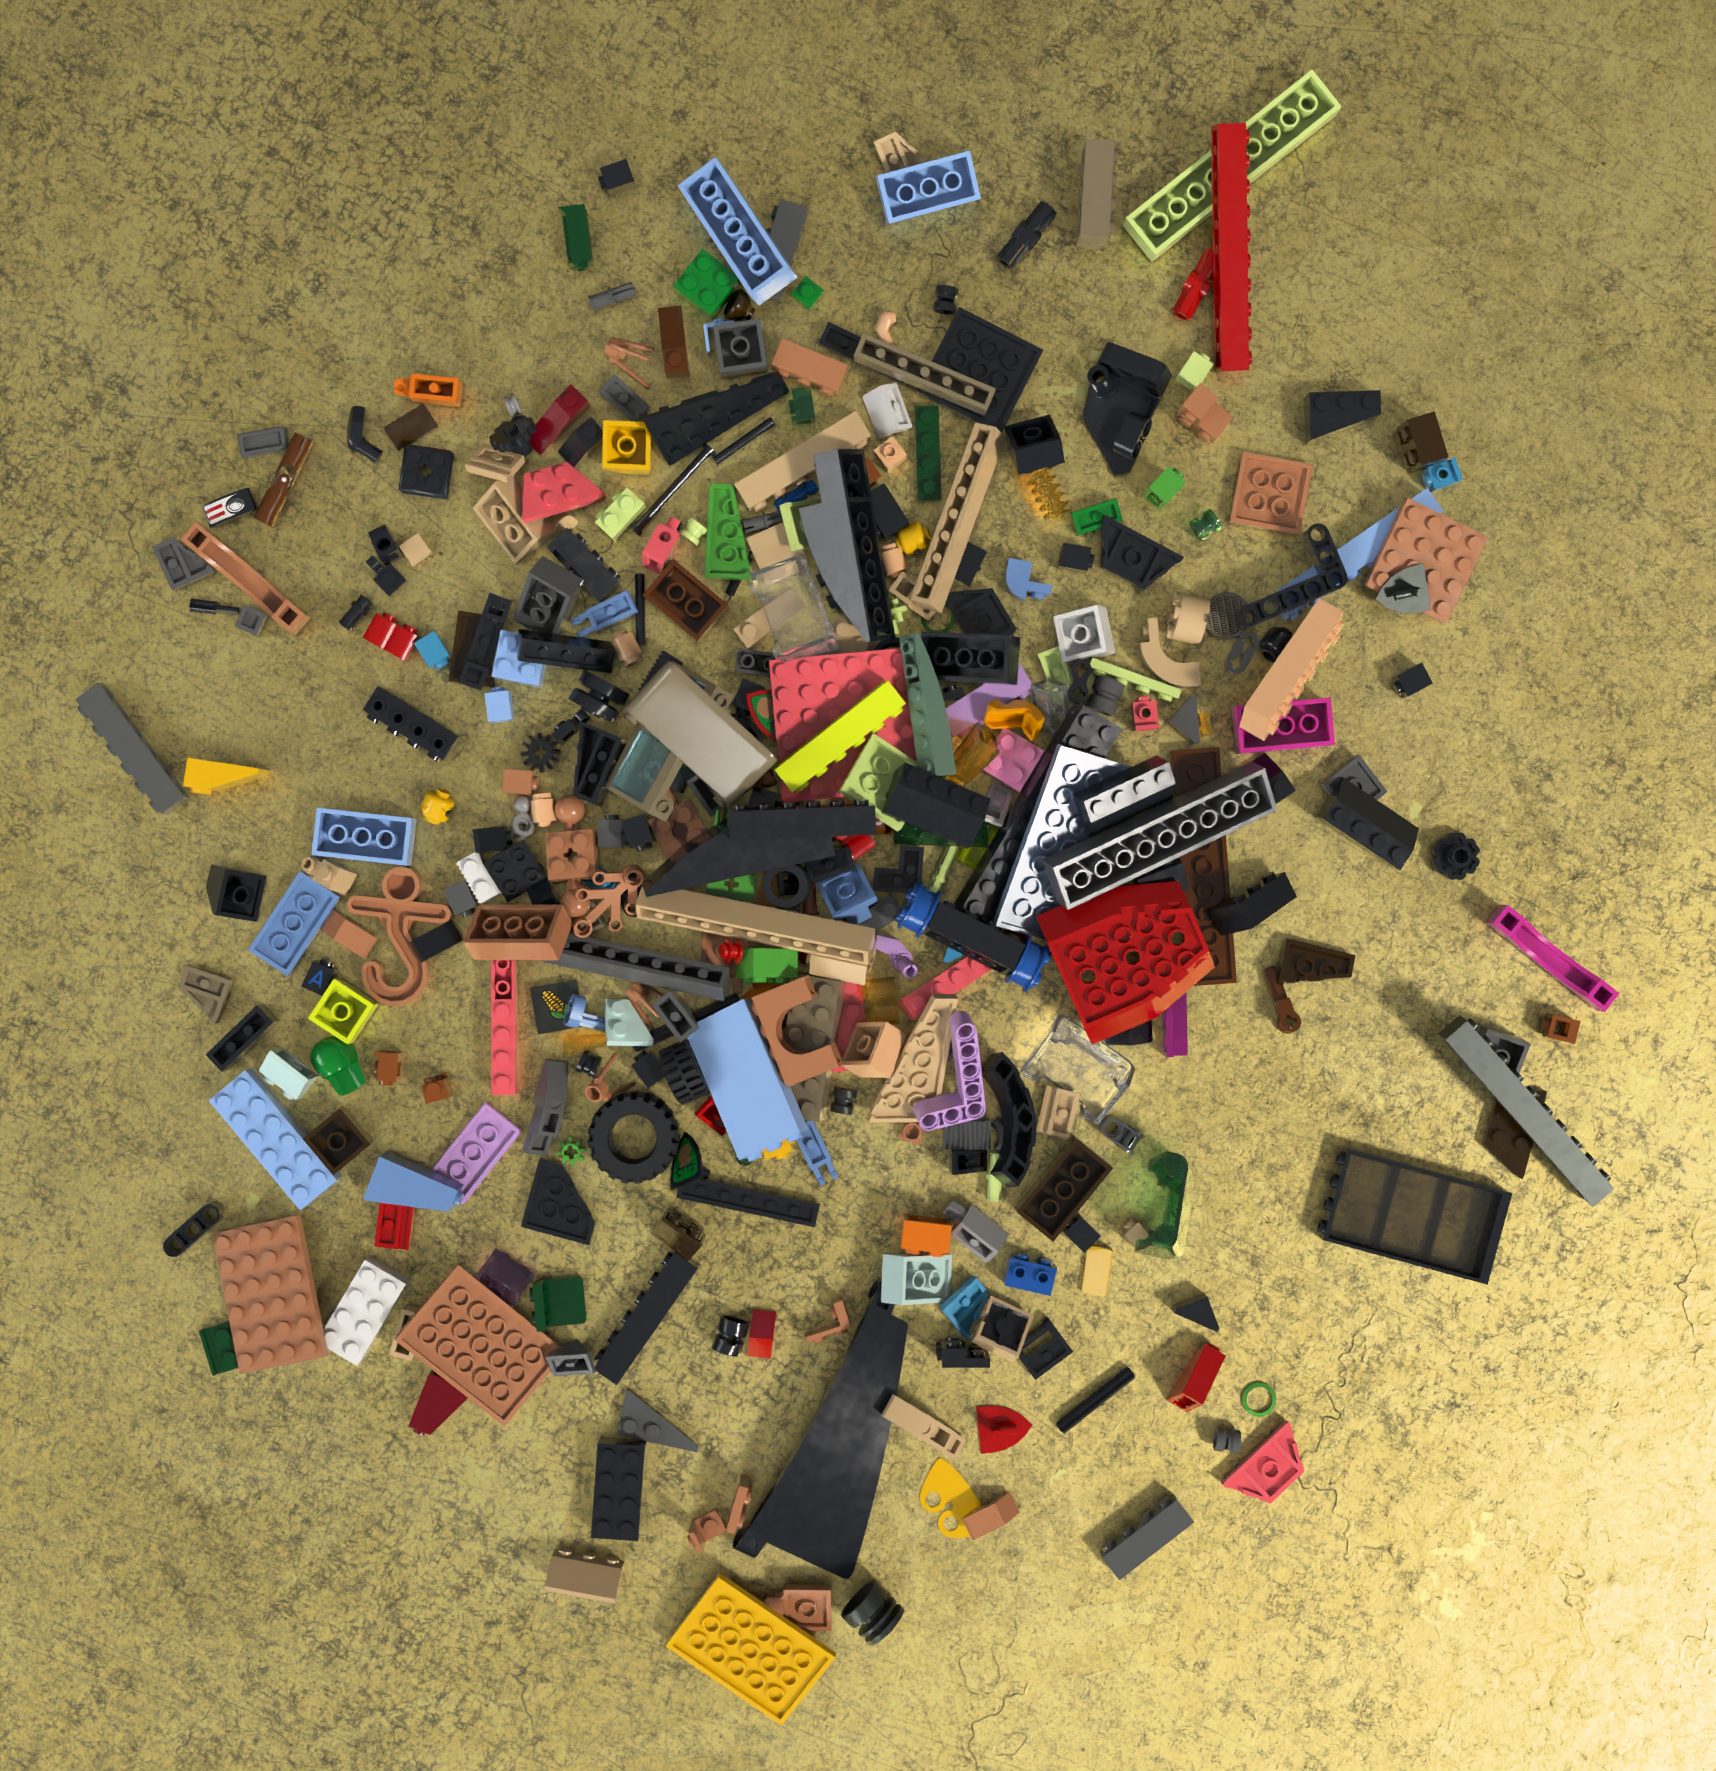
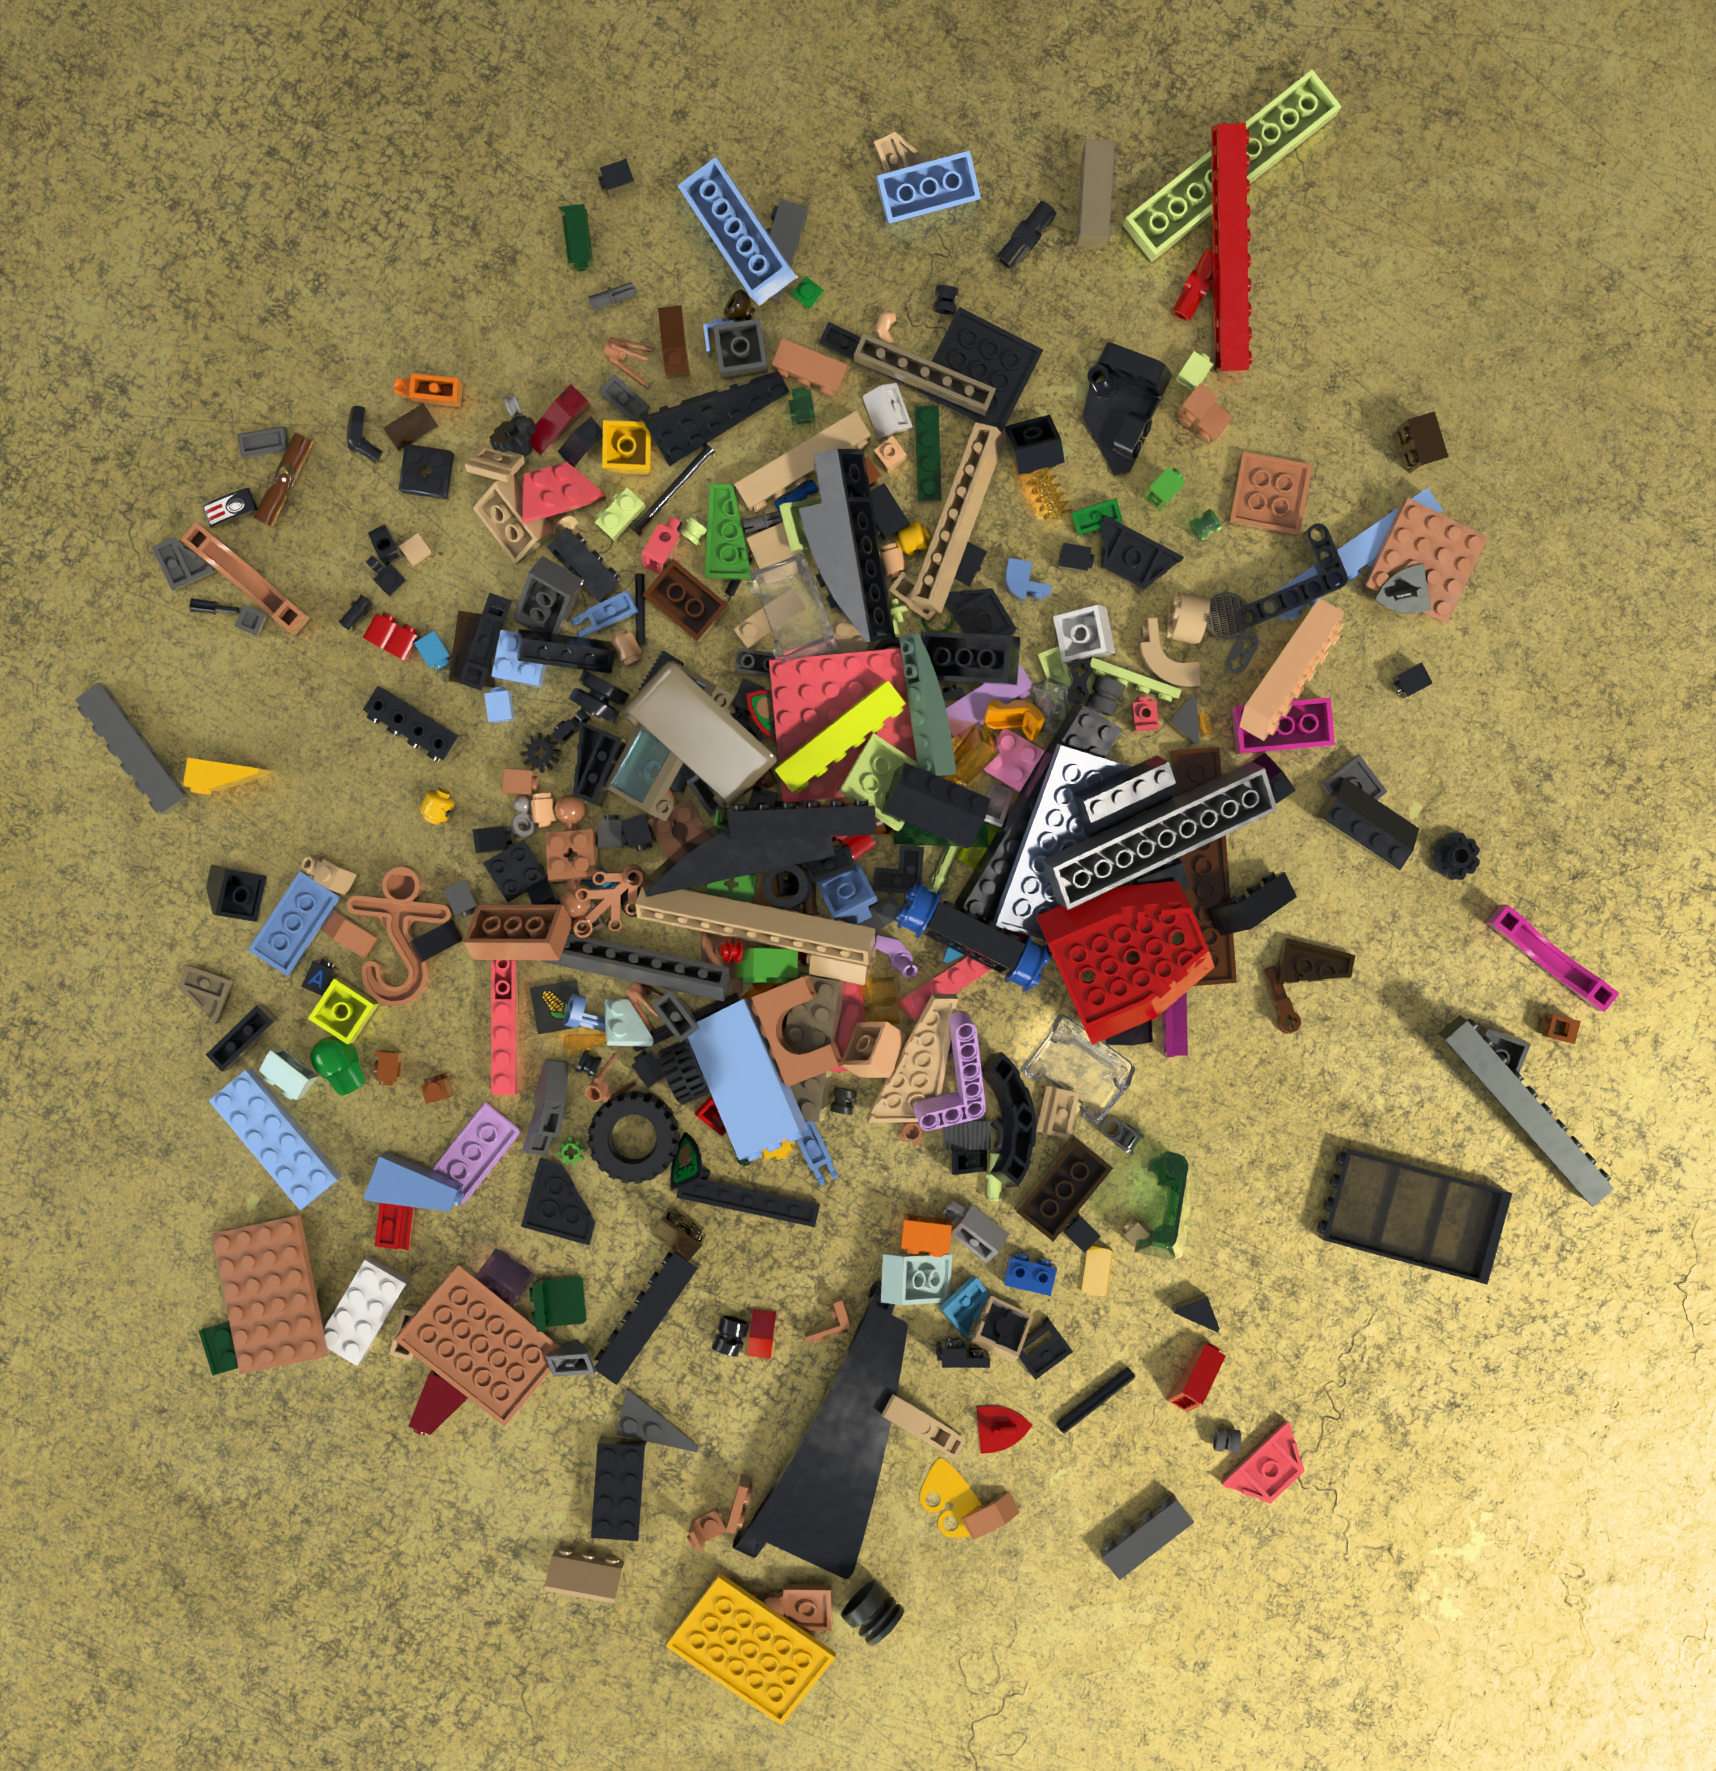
(184, 1234): black beam -> none
(338, 1140): dark brown brick -> none
(364, 836): light blue brick -> none
(478, 877): white brick -> none
(707, 284): green brick -> none
(744, 440): black bar -> none
(1248, 1389): bright green piece -> none
(1274, 642): black head -> none
(1337, 411): black wedge -> none
(1451, 472): dark azure brick -> none
(1507, 1139): dark brown wing -> none

